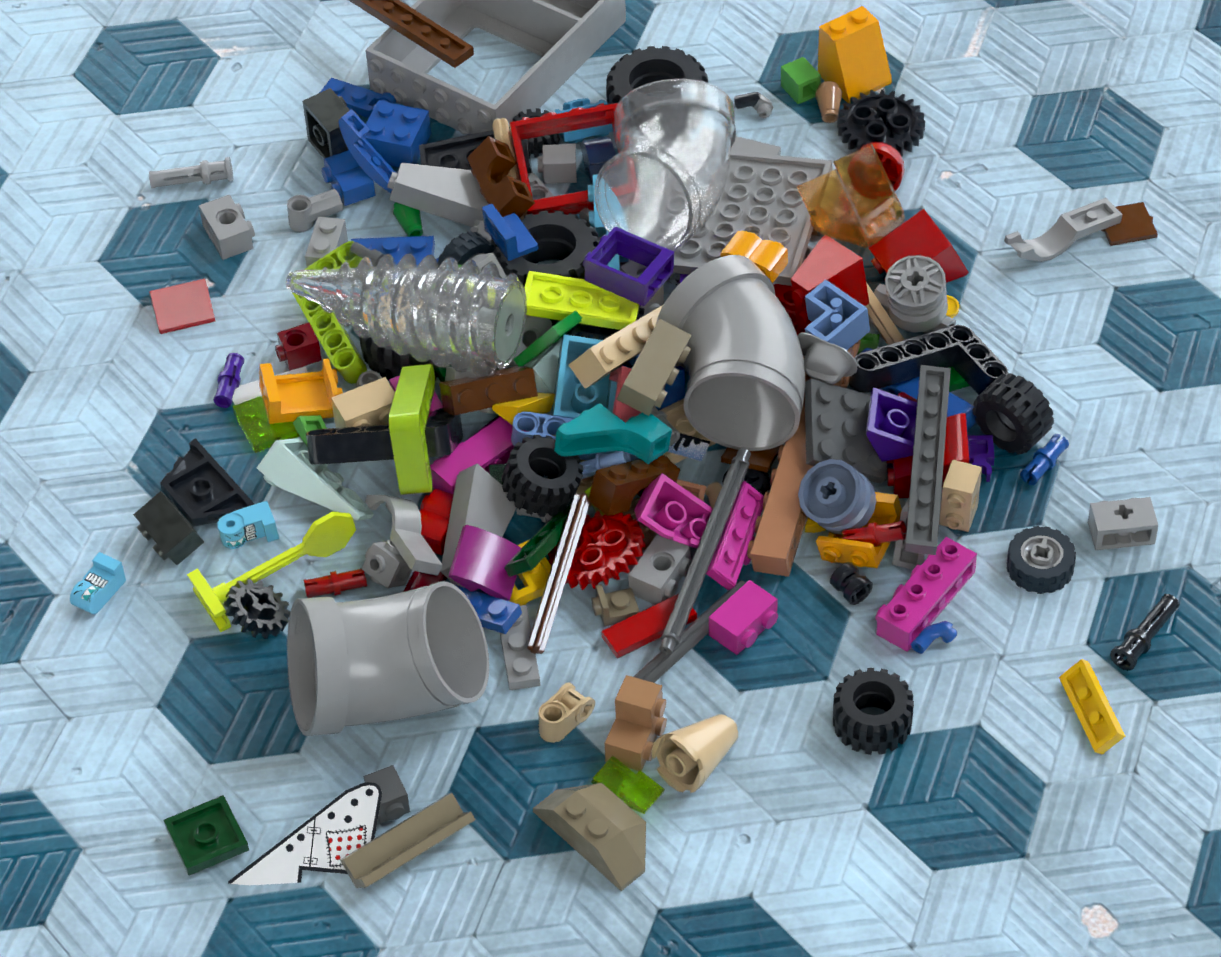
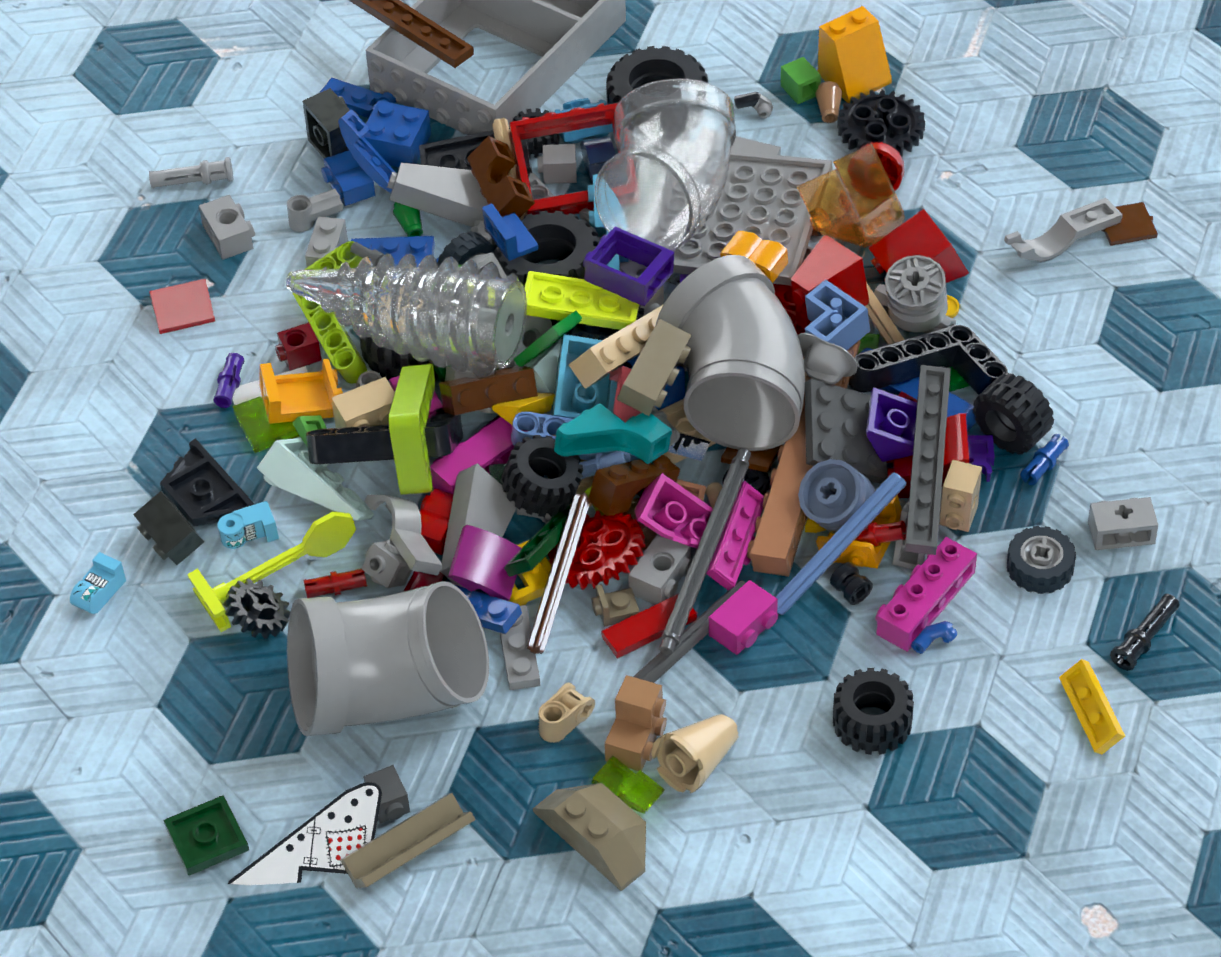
(839, 542): none -> medium blue axle

